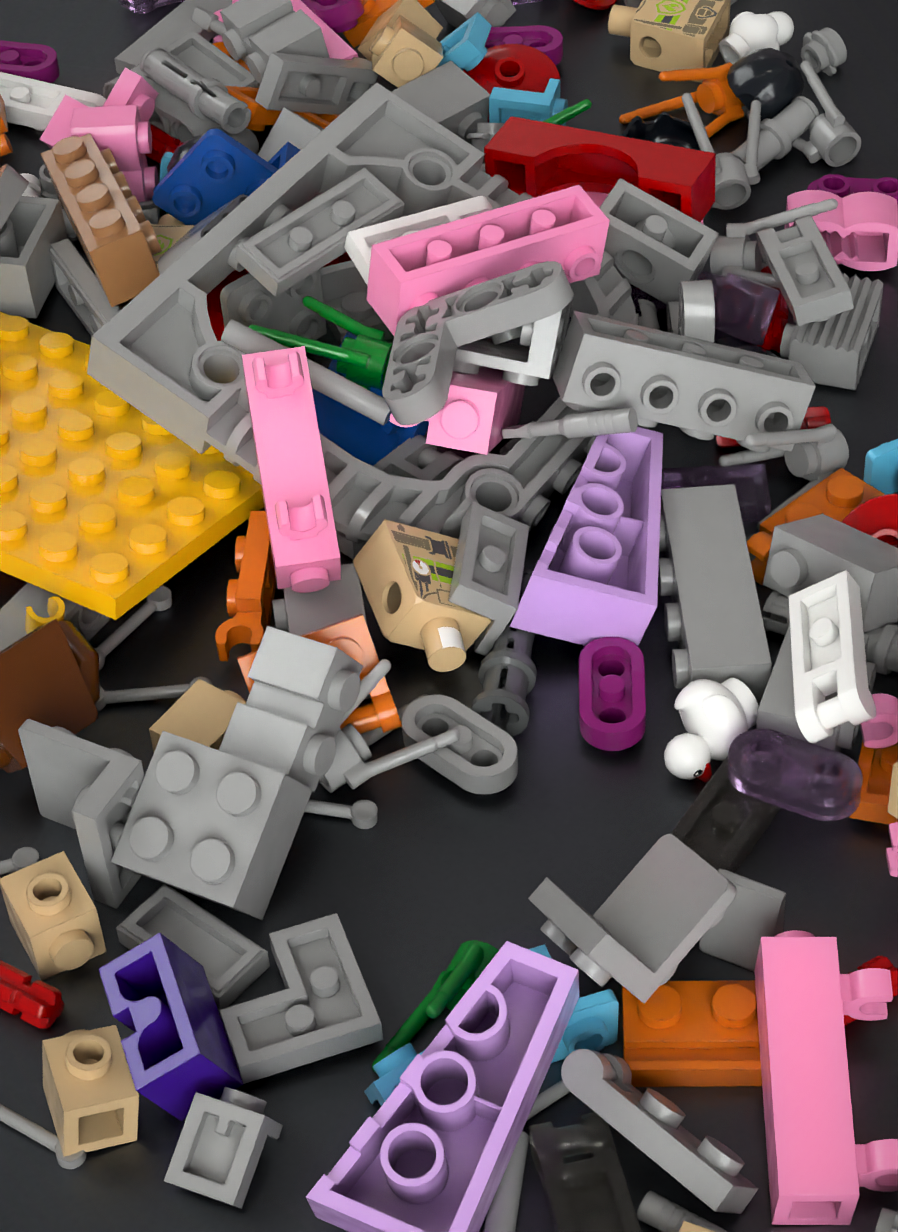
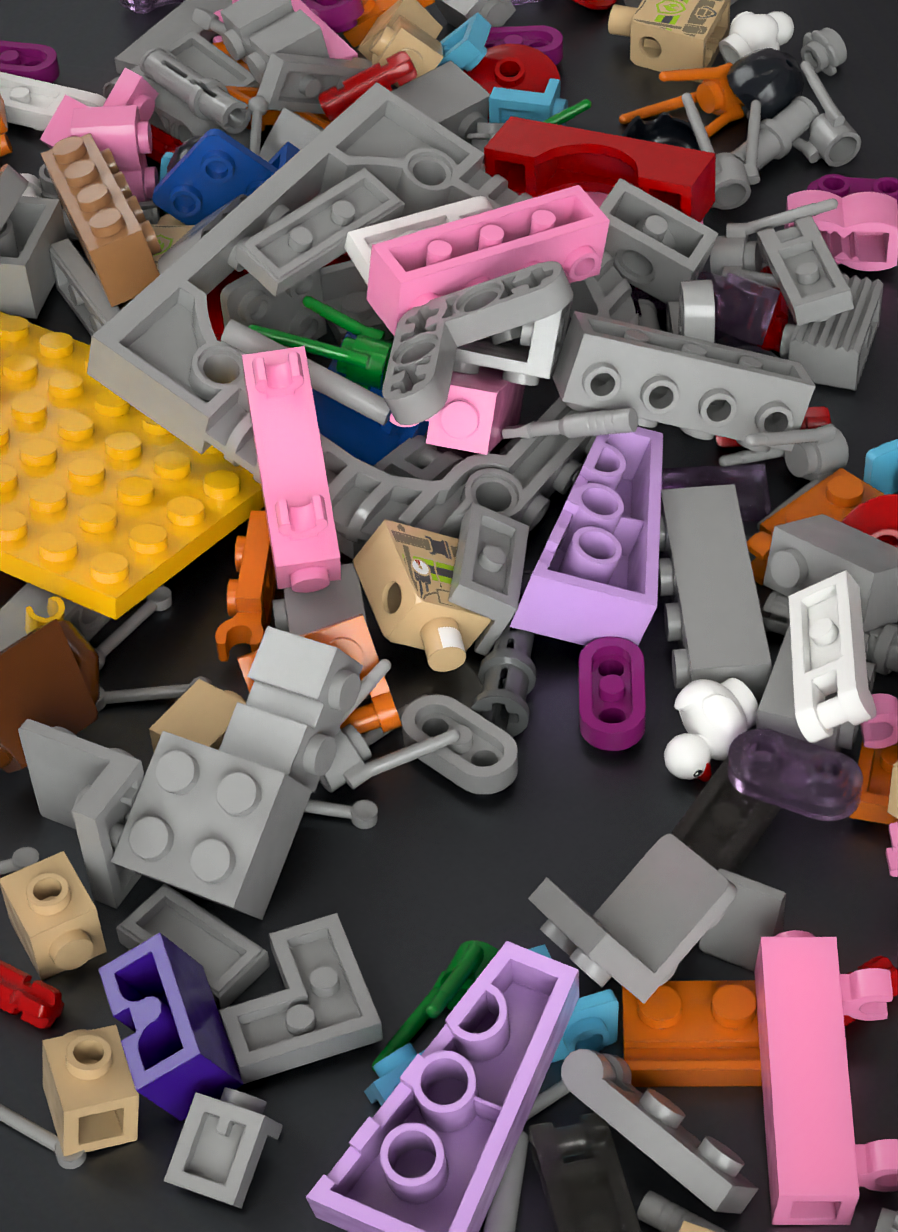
(258, 108): none -> light grey hinge
(399, 69): none -> red axle

